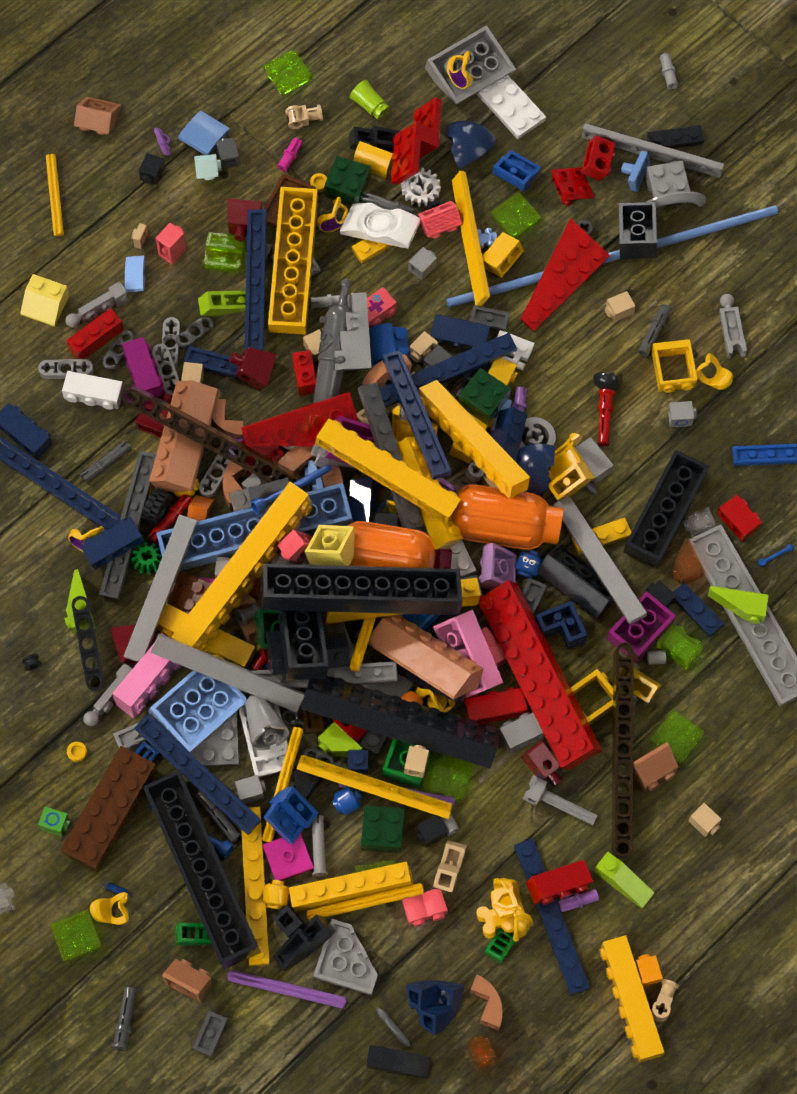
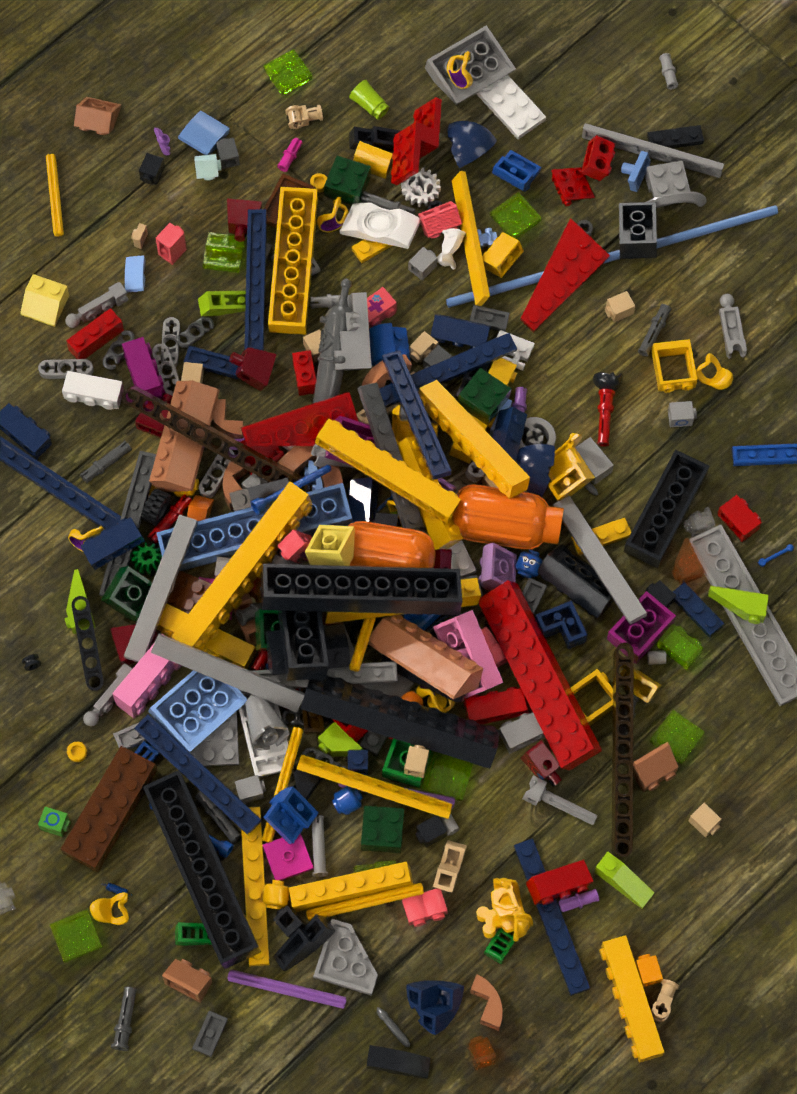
(127, 592): none -> dark green brick
(452, 241): none -> white animal

